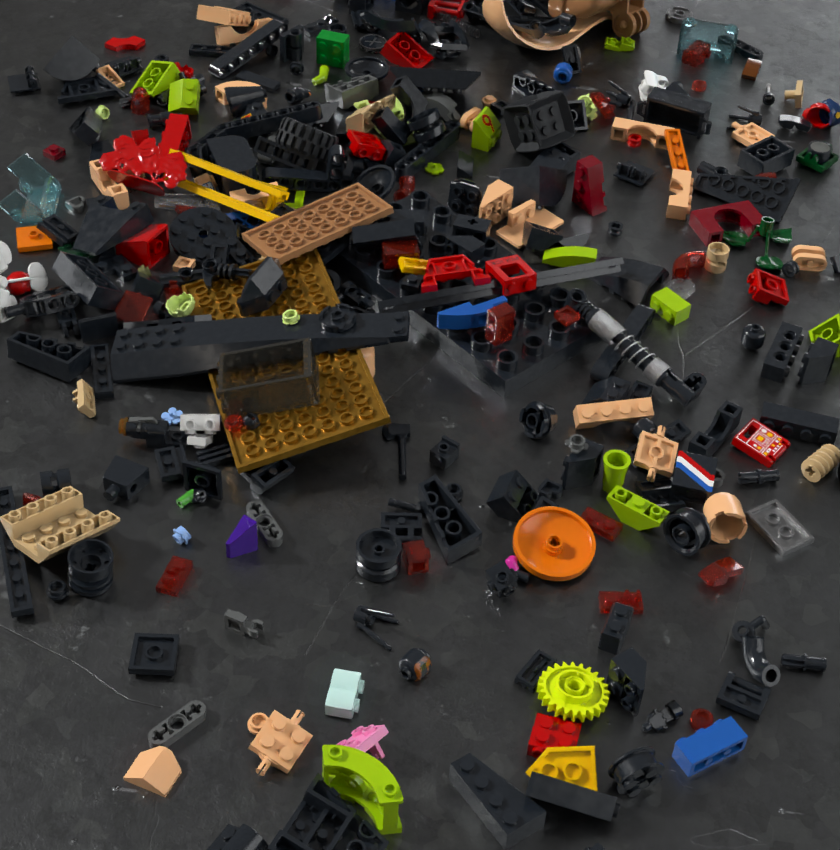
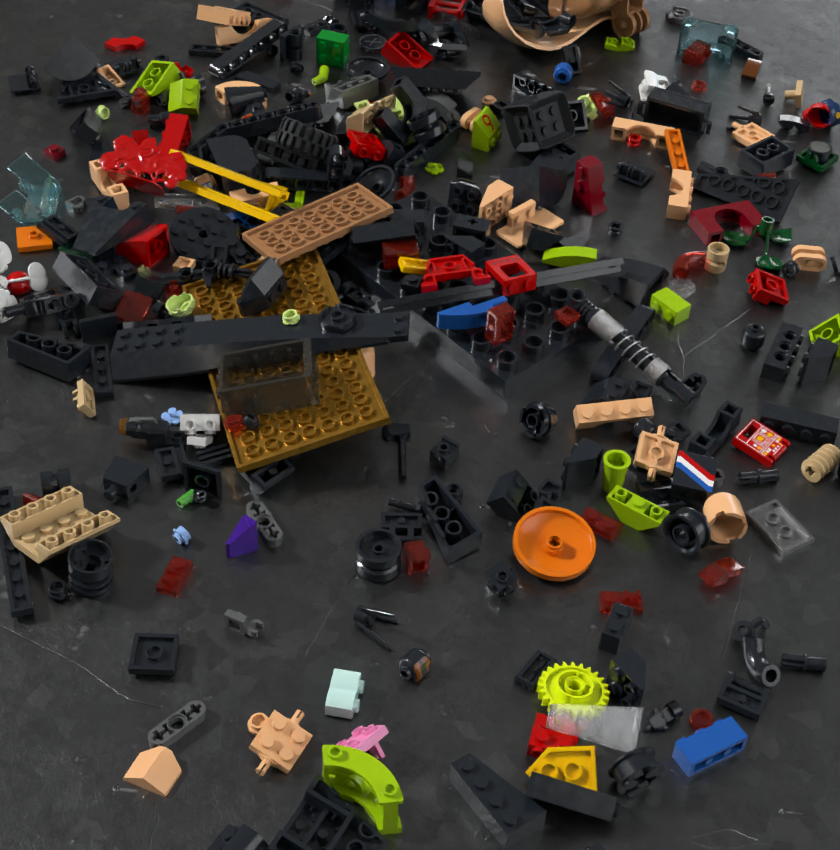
(512, 562): arm -> none
(576, 443): dark grey plate -> none
(604, 725): none -> clear wing

